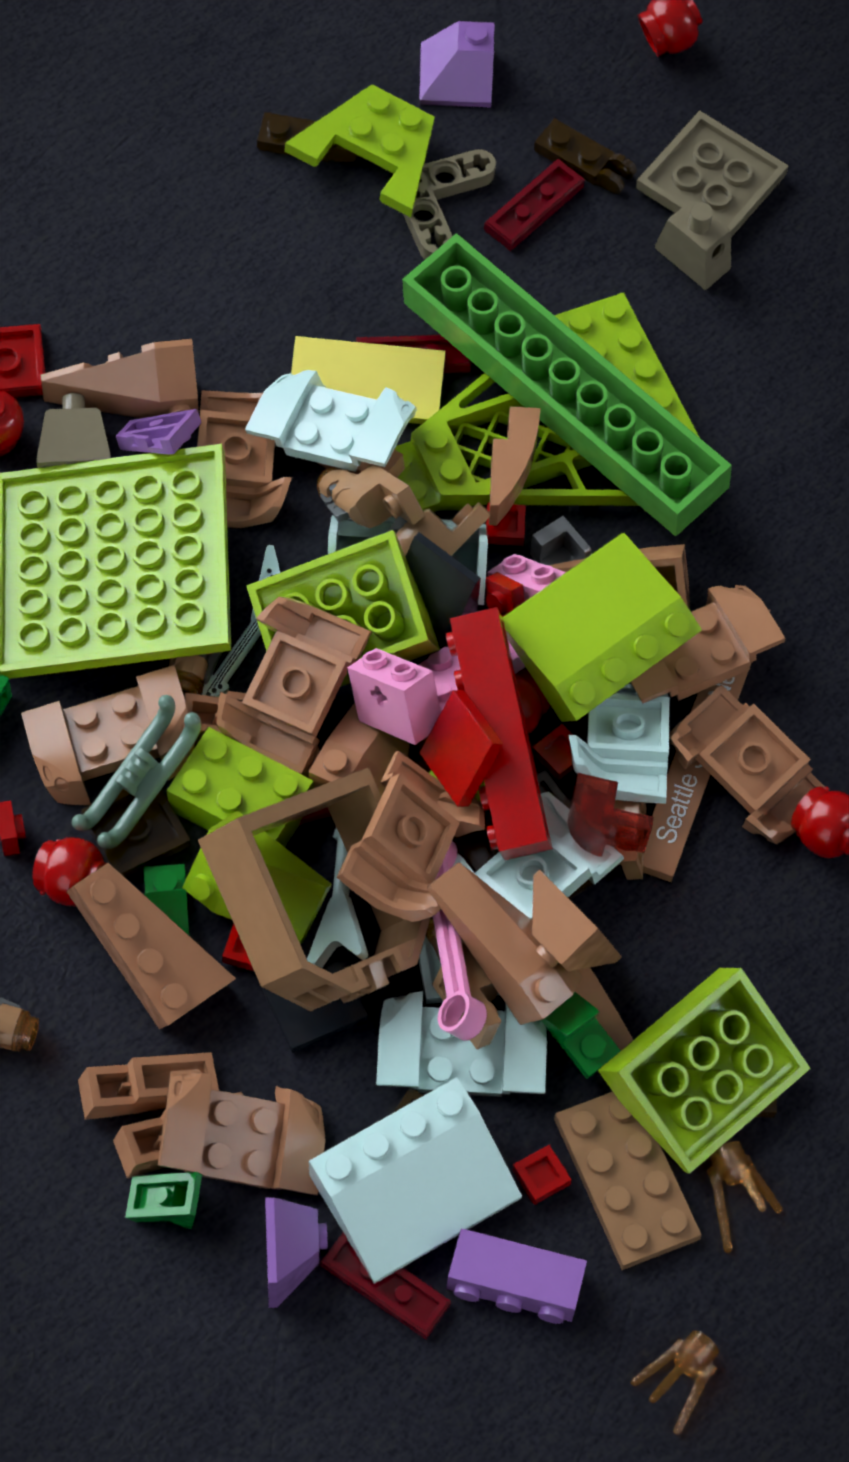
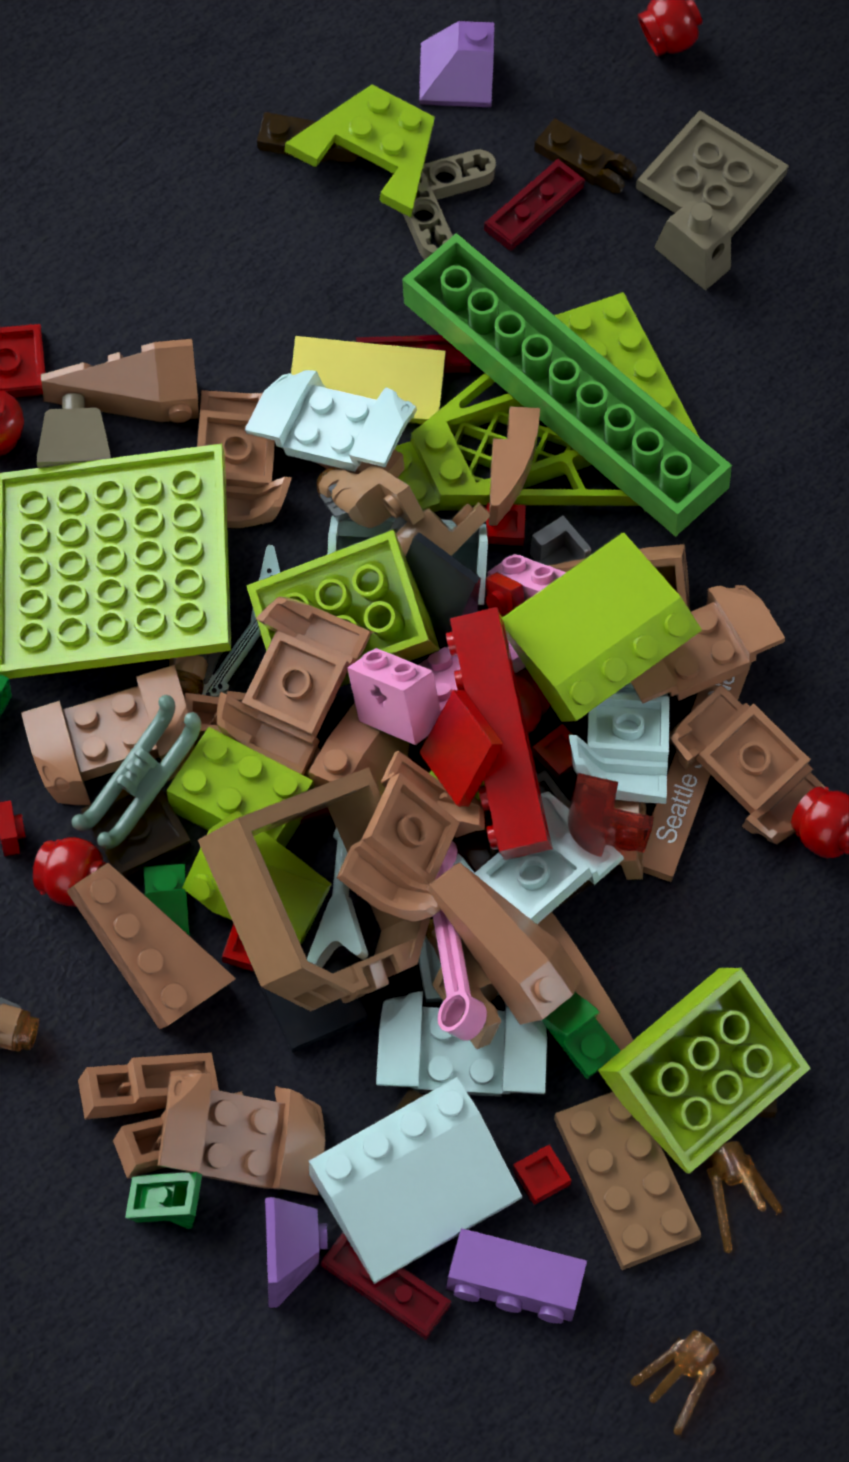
(159, 433): medium lavender wing -> none
(565, 931): nougat wedge -> none

